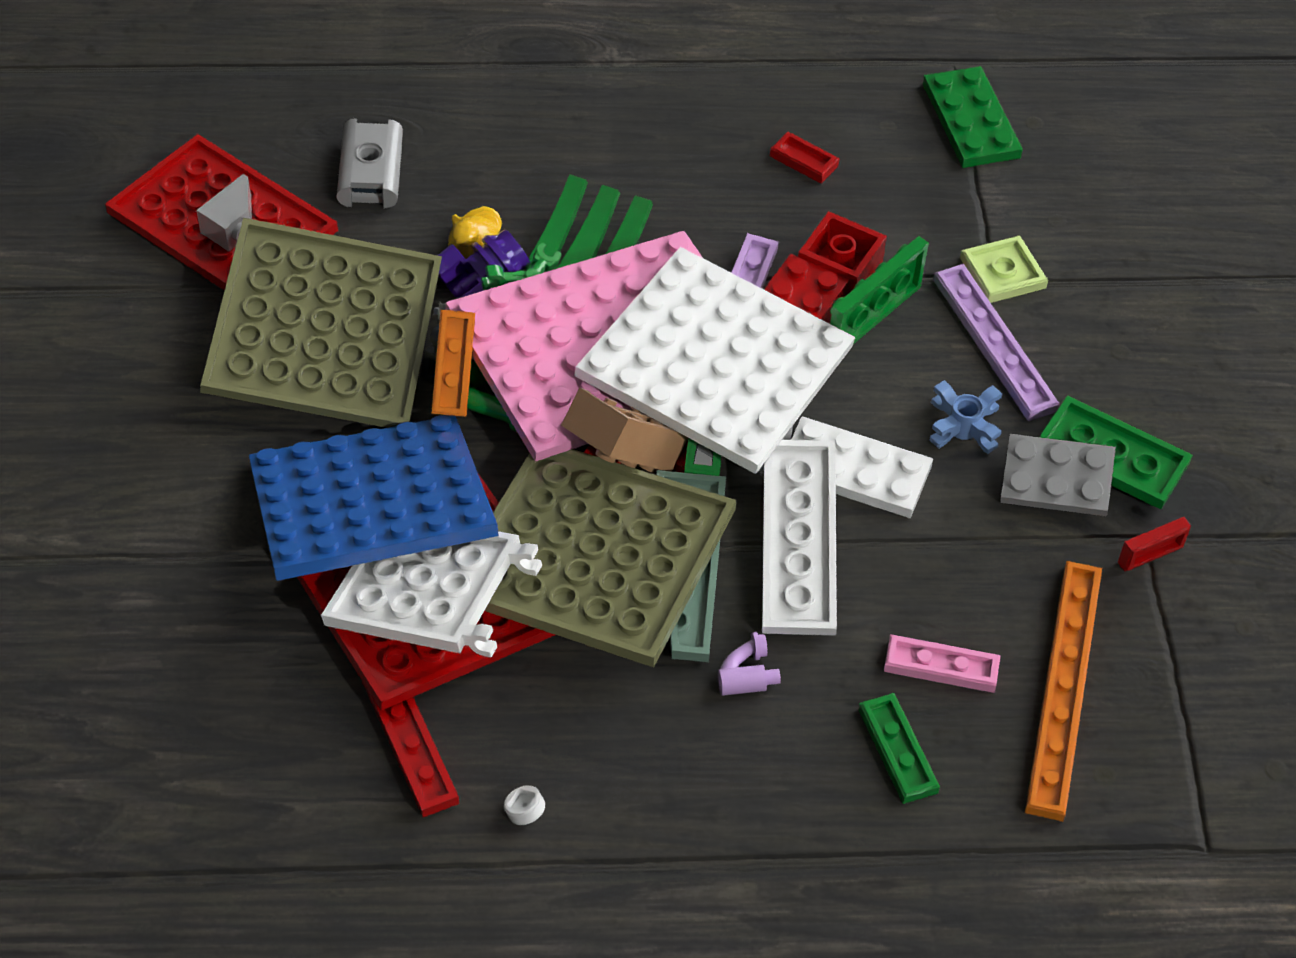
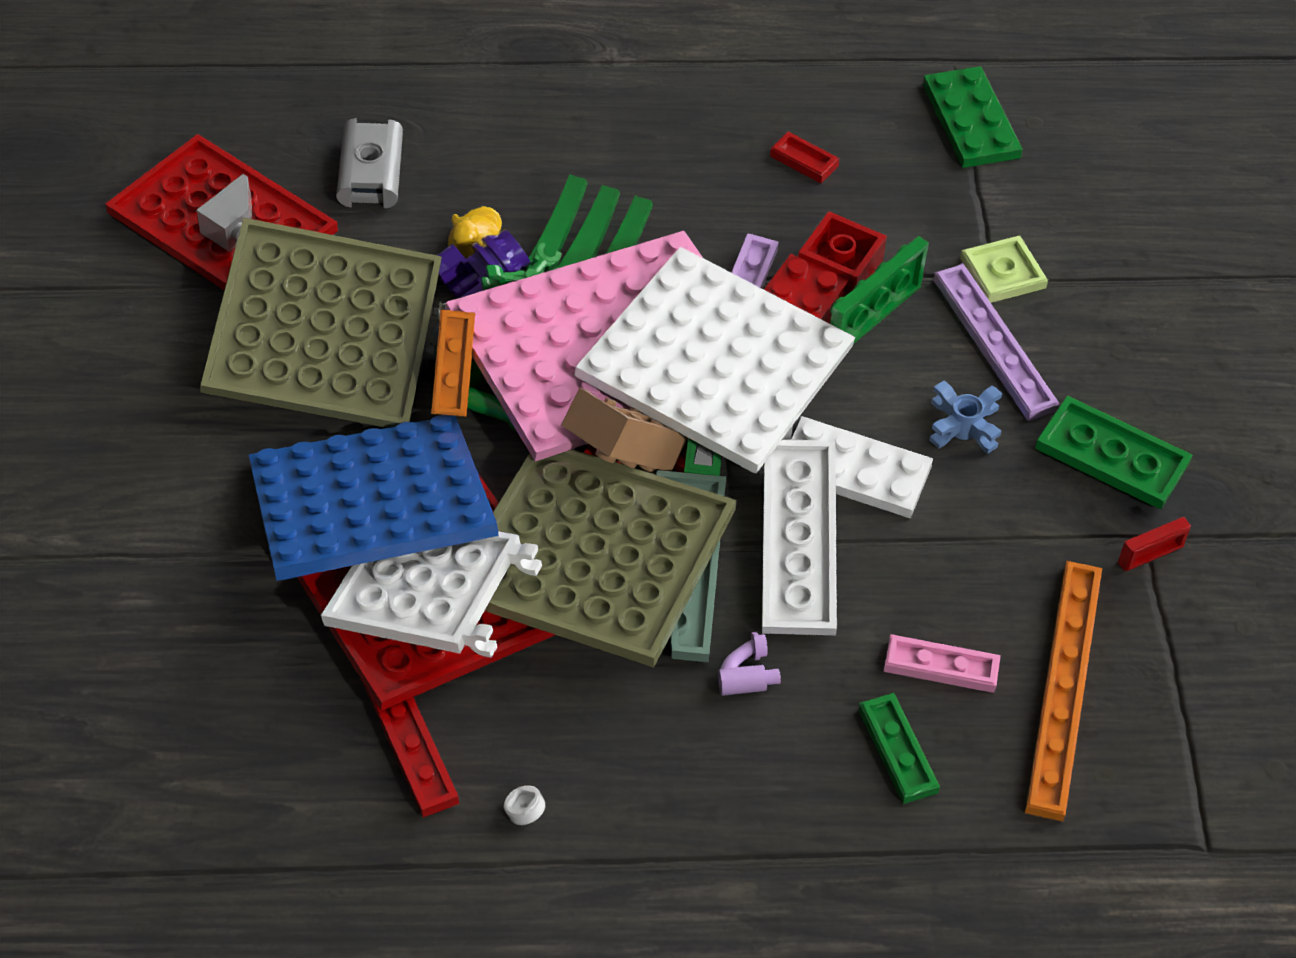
(1058, 474): light grey plate -> none

